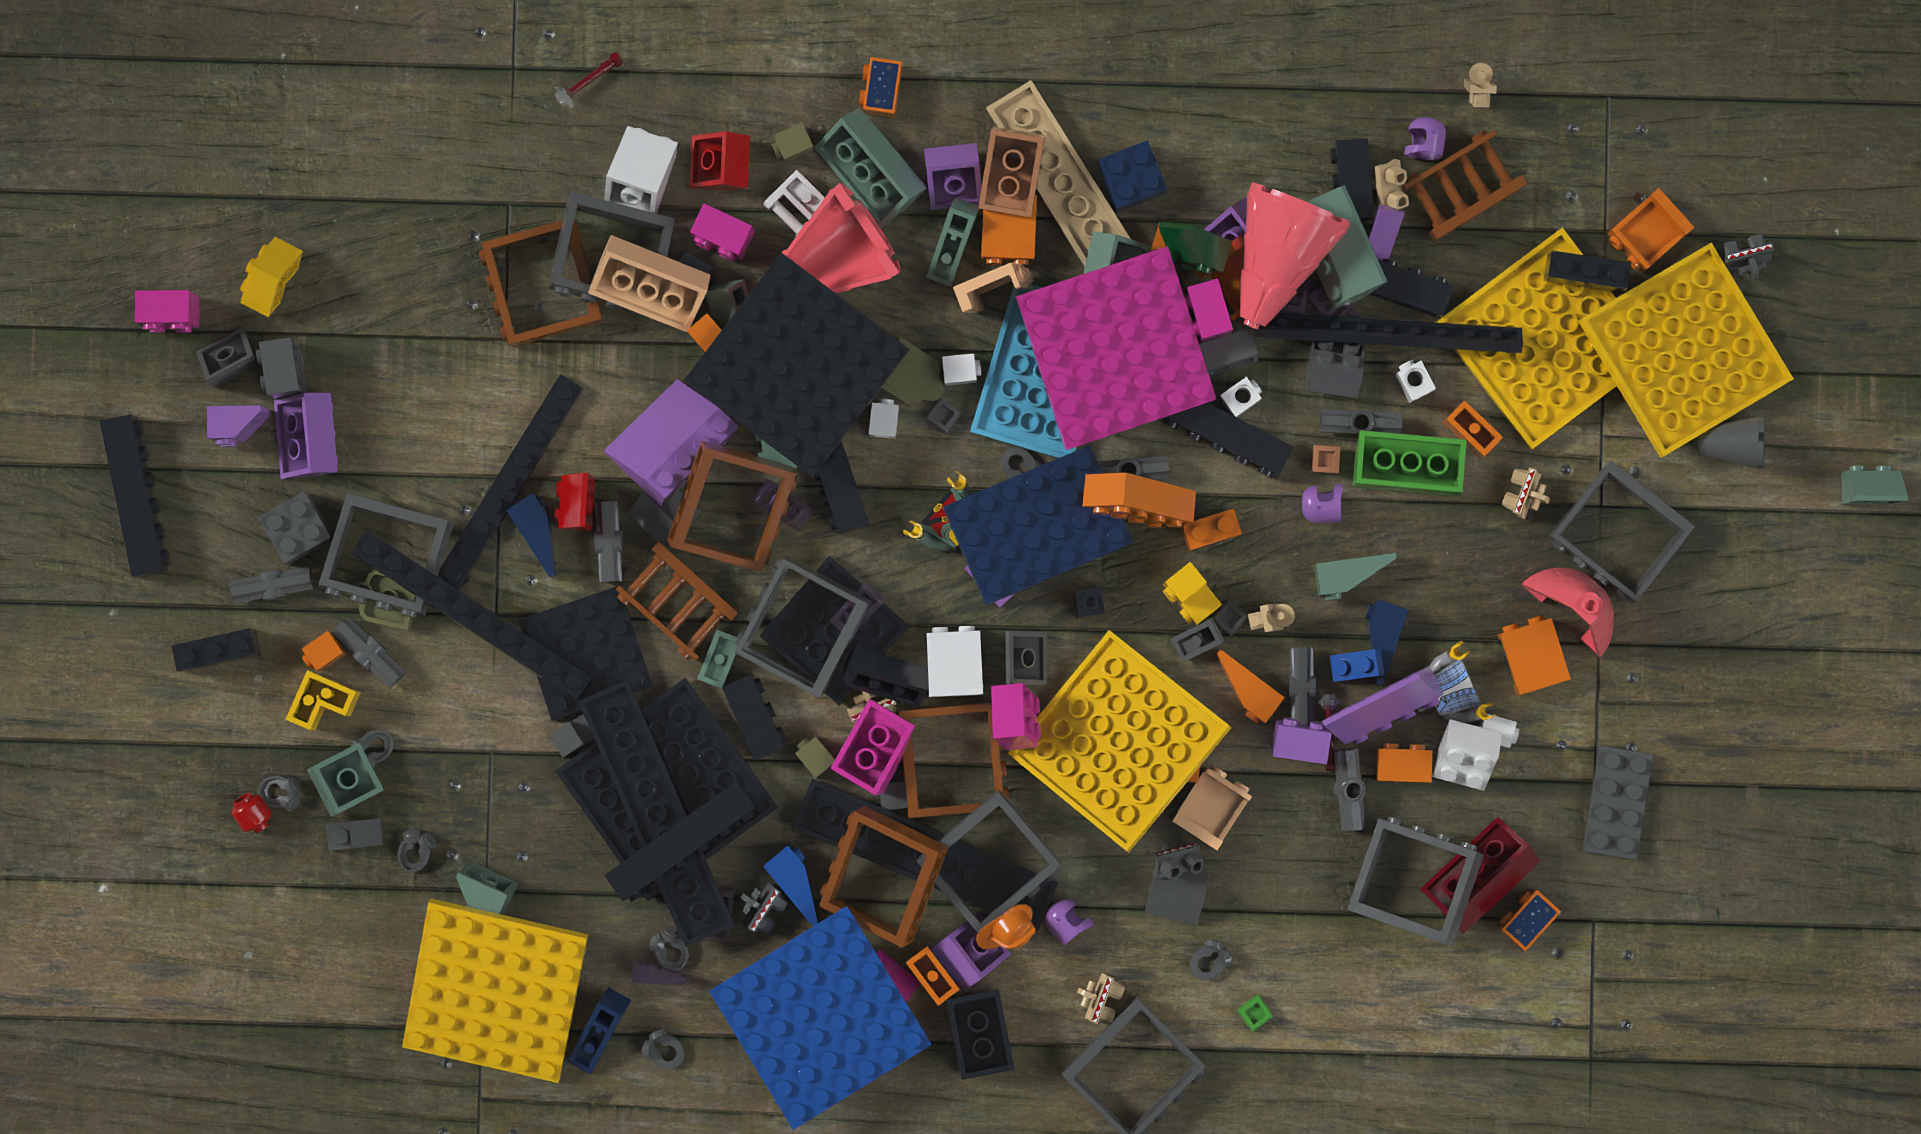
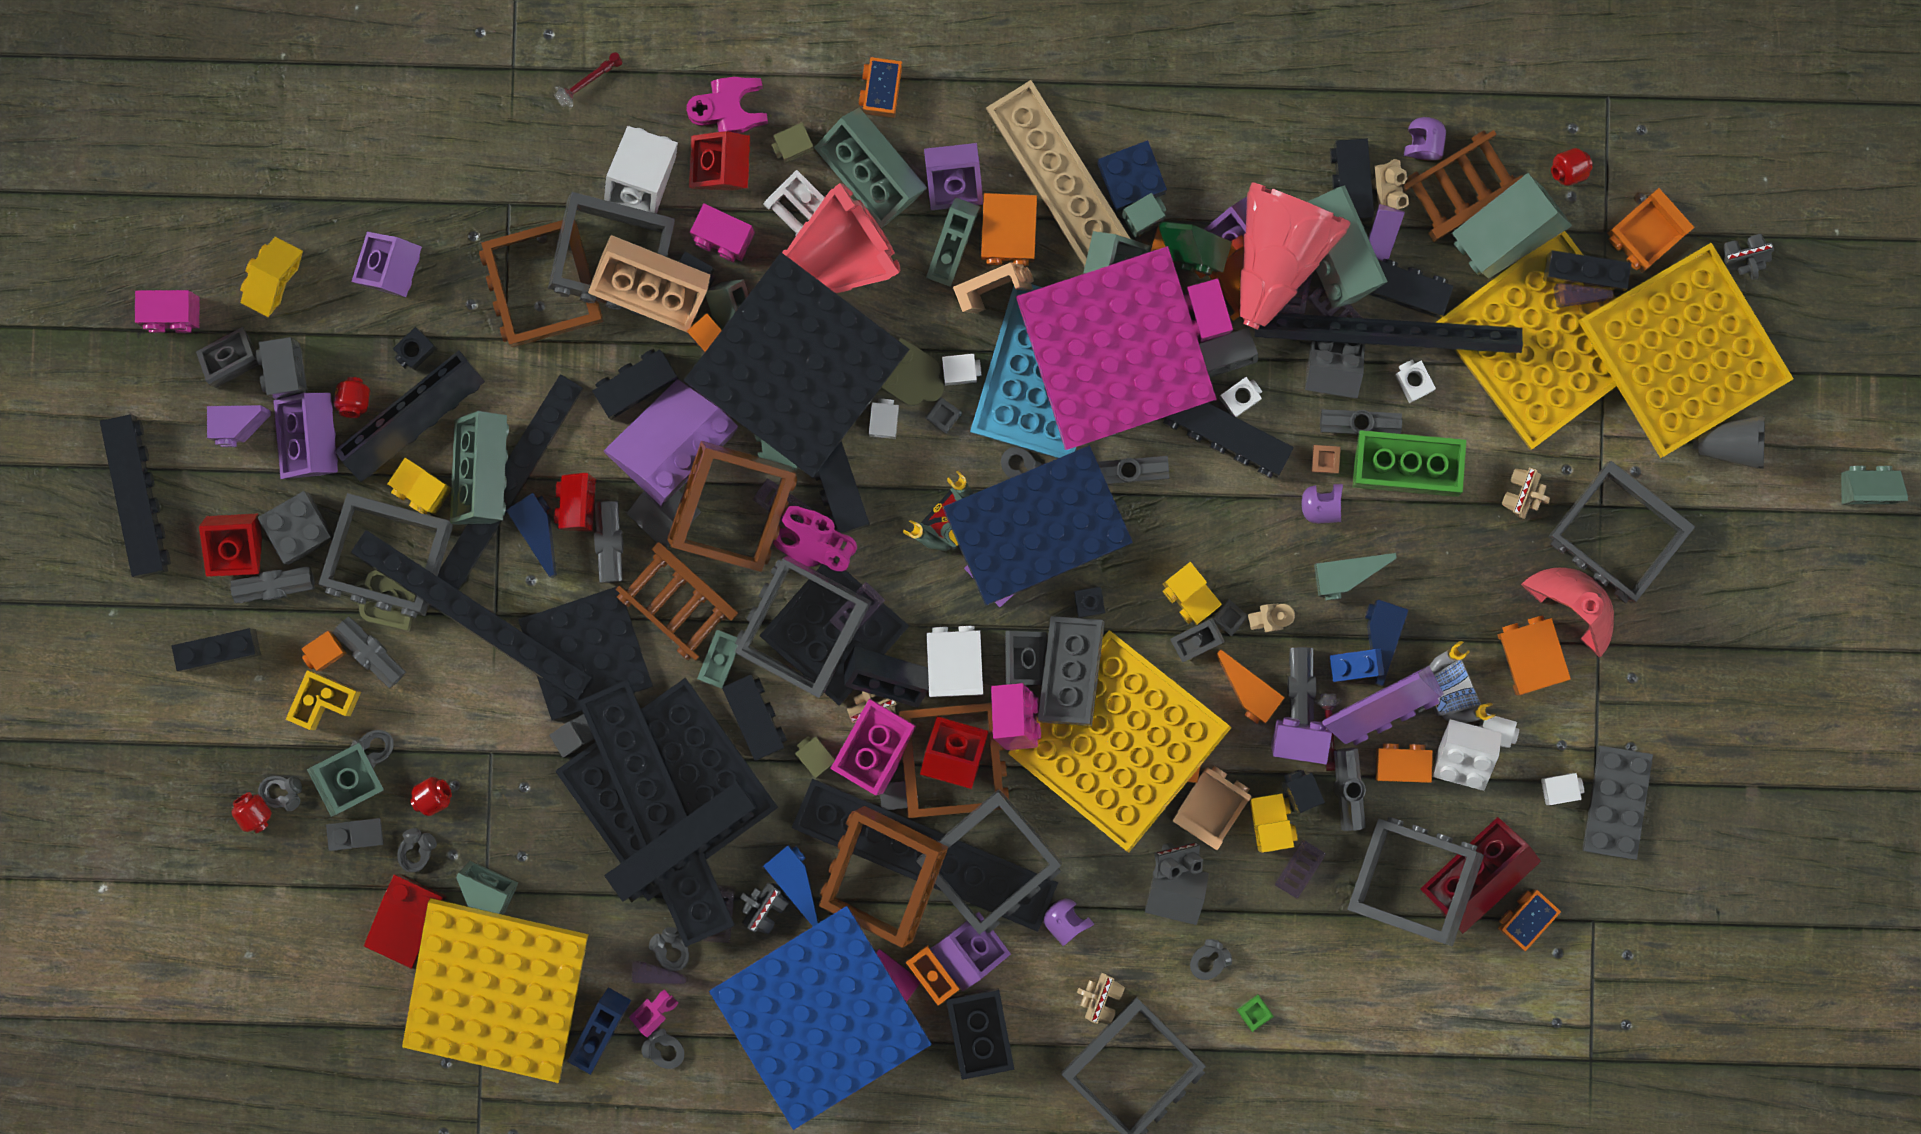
(231, 544): none -> red slope
(352, 397): none -> red head
(387, 264): none -> medium lavender slope
(401, 920): none -> red slope
(409, 416): none -> black brick
(420, 487): none -> yellow brick
(426, 348): none -> black brick
(431, 796): none -> red head
(479, 468): none -> sand green slope
(634, 383): none -> black brick
(650, 1013): none -> dark pink plate
(724, 105): none -> dark pink piece
(814, 540): none -> dark pink piece
(954, 752): none -> red slope
(1009, 930): orange piece -> none
(1011, 171): nougat slope -> none
(1071, 671): none -> dark grey plate
(1139, 499): orange brick -> none
(1144, 215): none -> sand green brick
(1211, 530): orange brick -> none
(1271, 823): none -> yellow brick
(1301, 791): none -> black brick
(1304, 845): none -> clear purple slope
(1473, 428): orange brick -> none
(1480, 85): tan hips -> none
(1510, 227): none -> sand green slope
(1562, 788): none -> white brick
(1571, 167): none -> red head
(1573, 295): none -> slope

